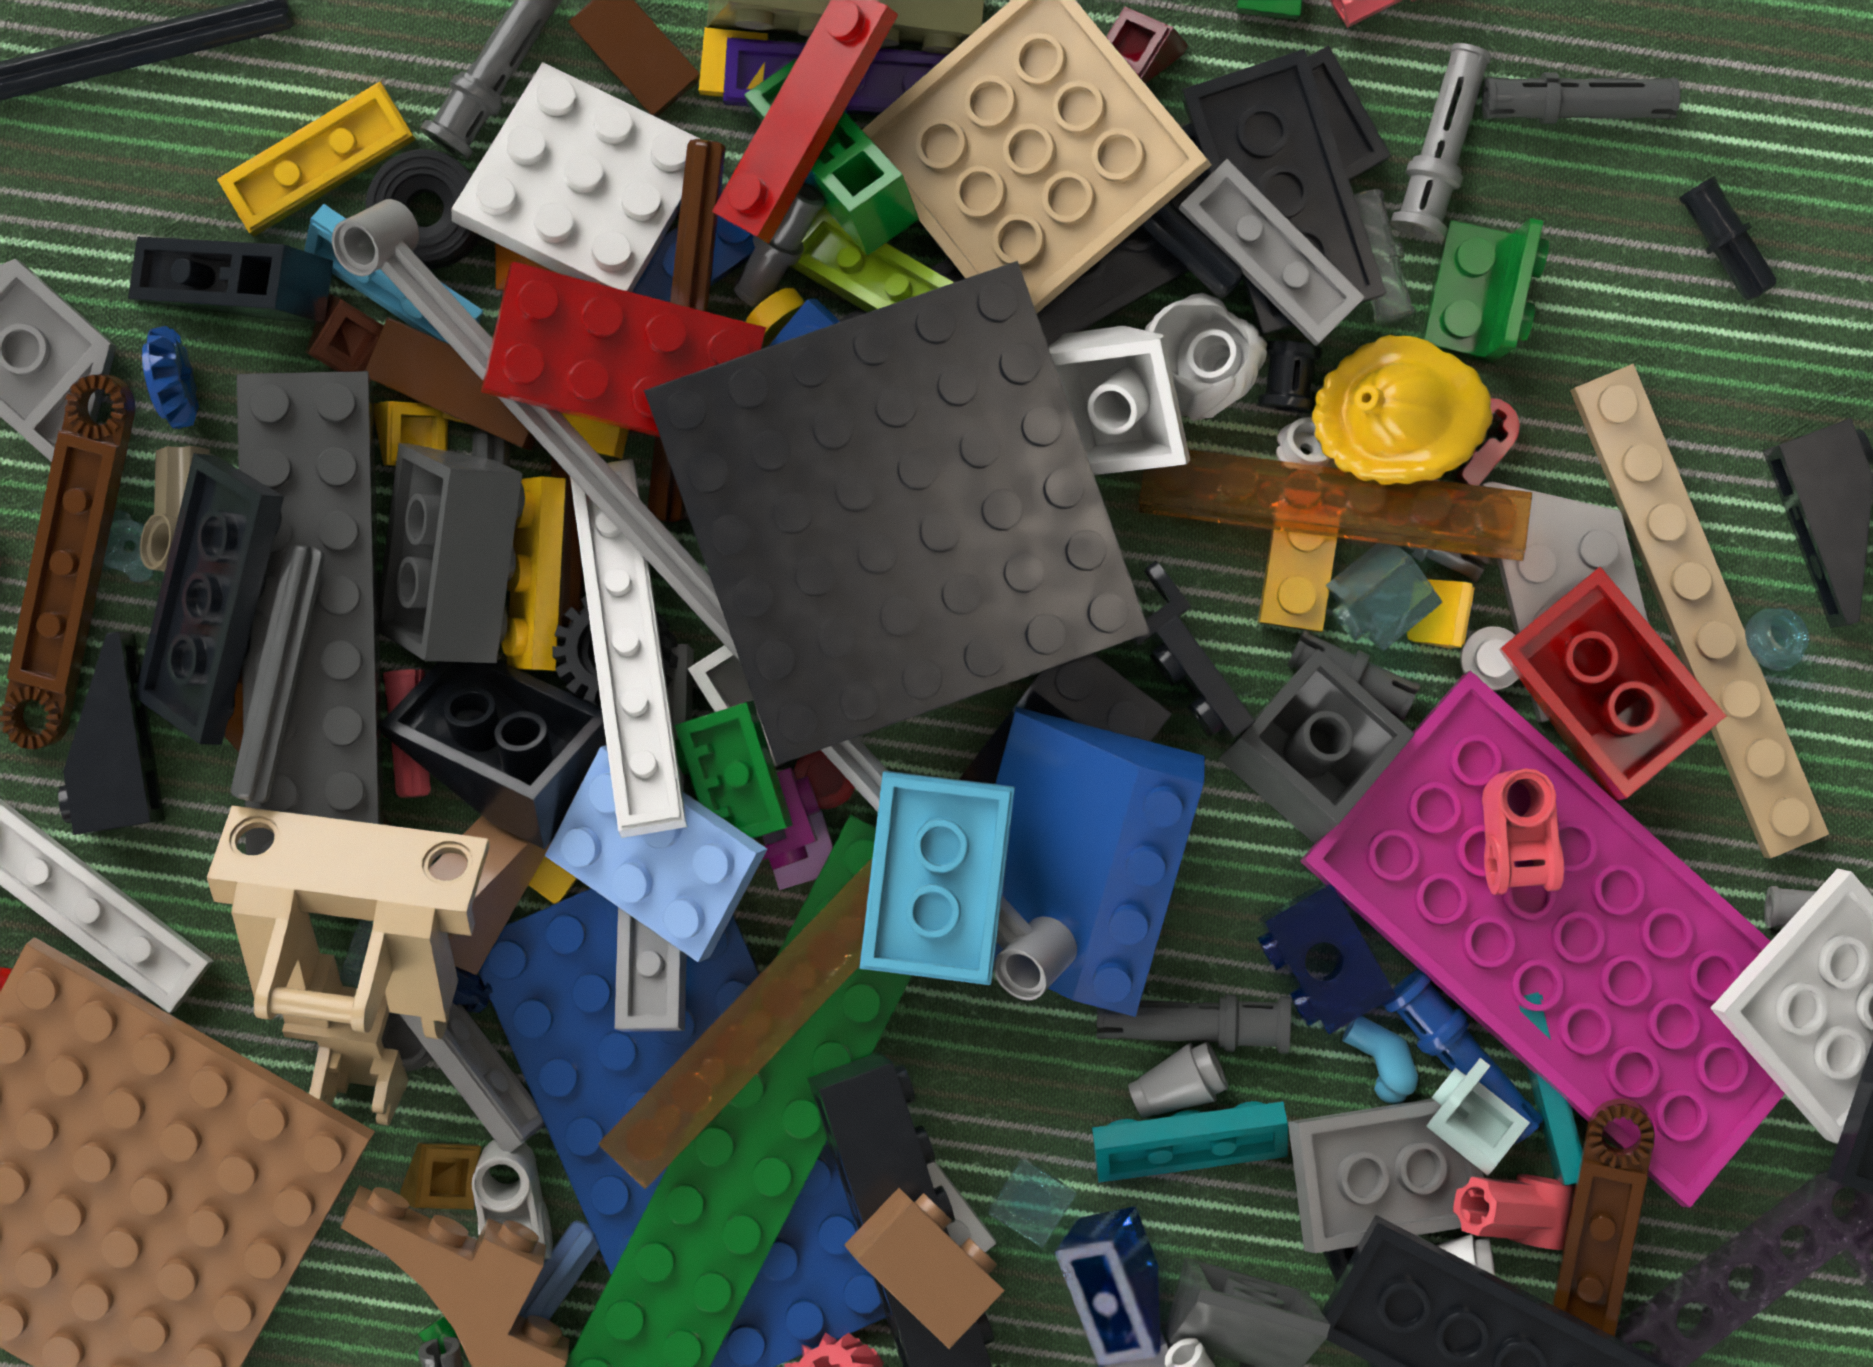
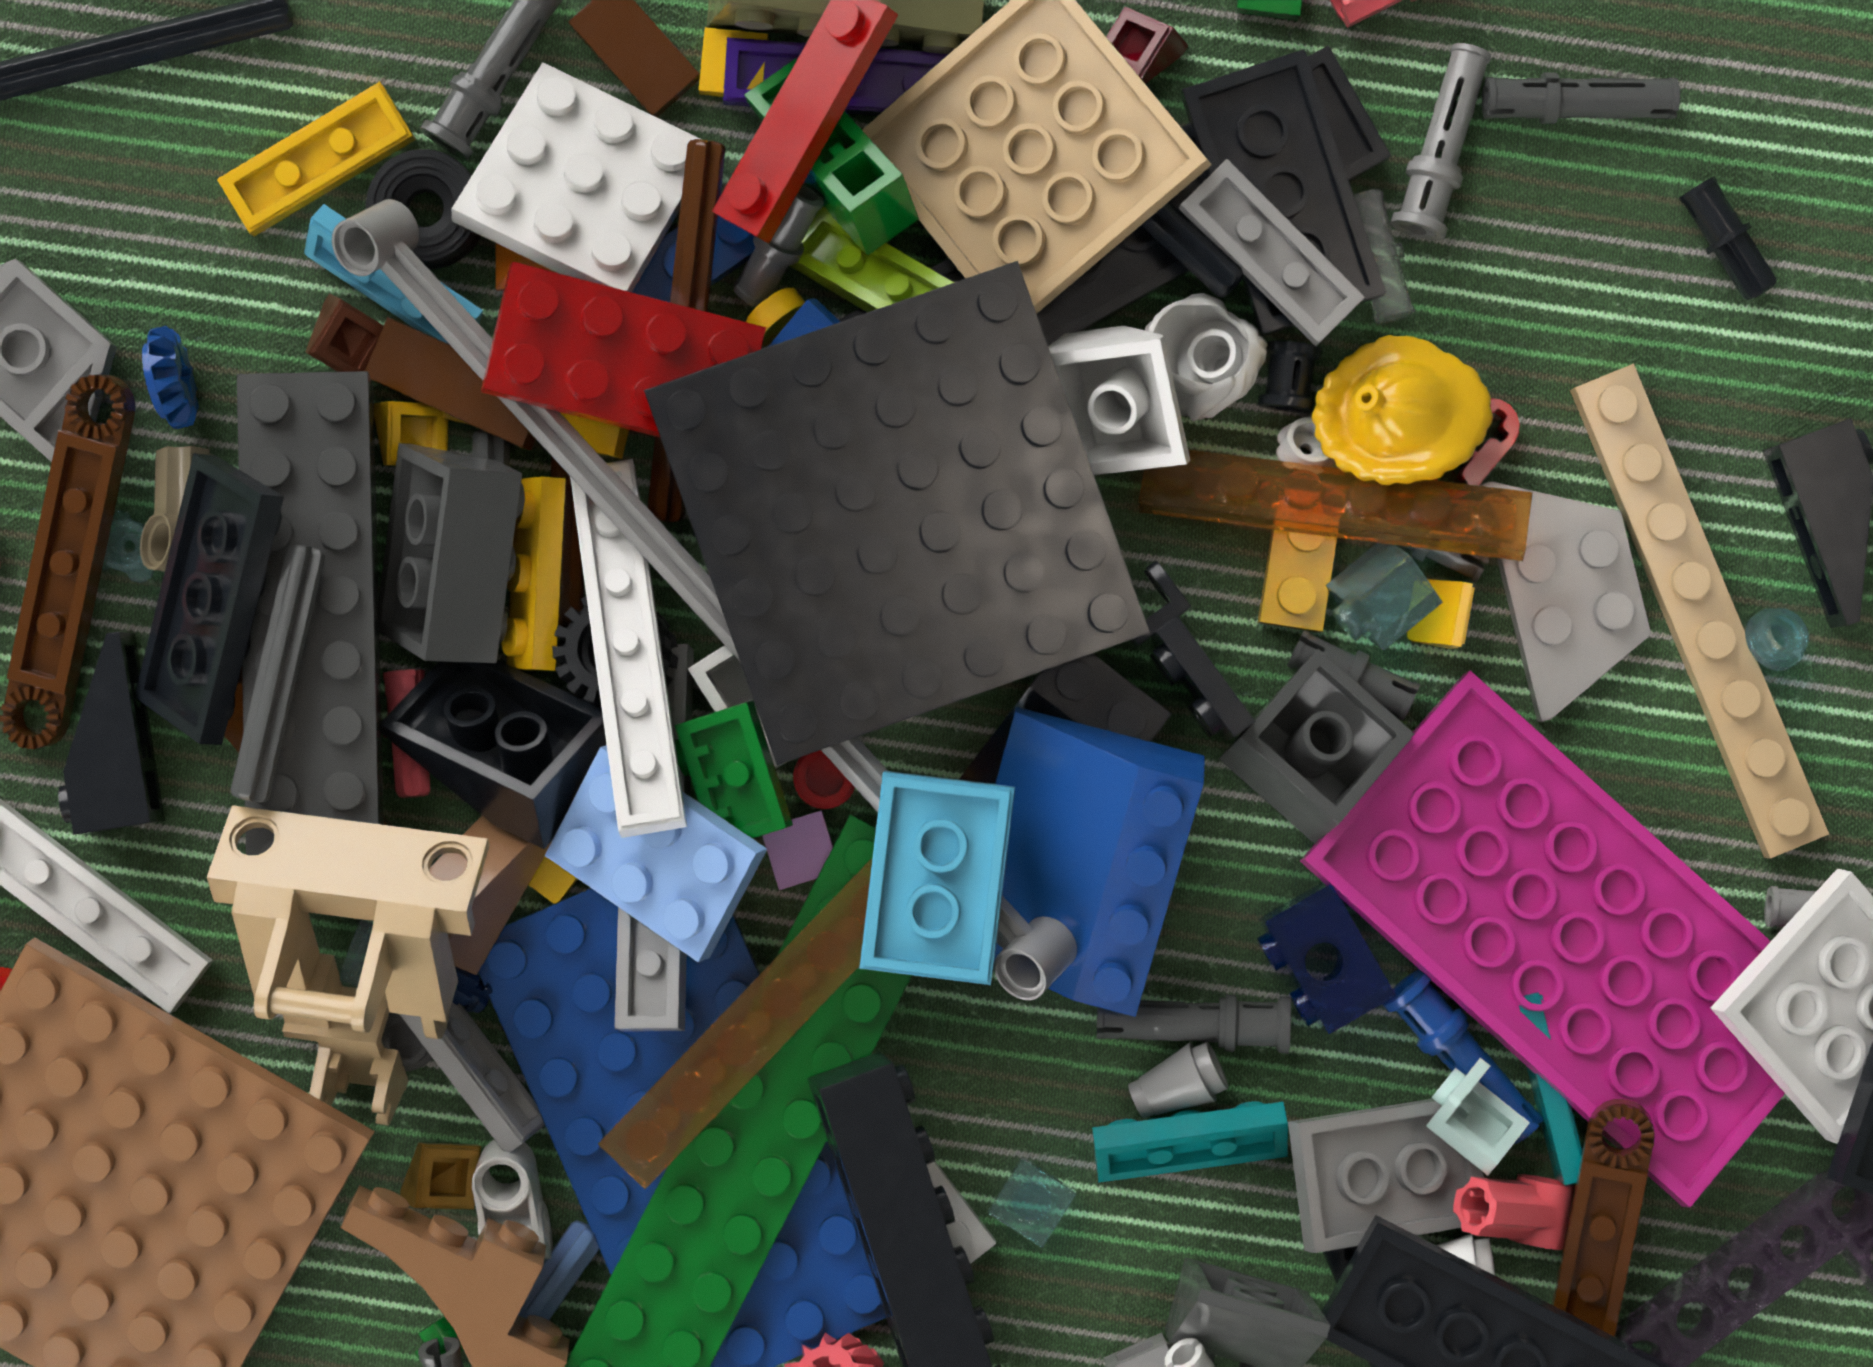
(232, 278): black slope -> none
(801, 805): magenta bracket -> none
(925, 1267): medium nougat brick -> none
(1113, 1285): clear blue slope -> none
(1392, 1058): medium azure arm -> none
(1483, 289): green bracket -> none
(1484, 658): white plate -> none
(1524, 837): coral piece -> none
(1610, 685): red slope -> none

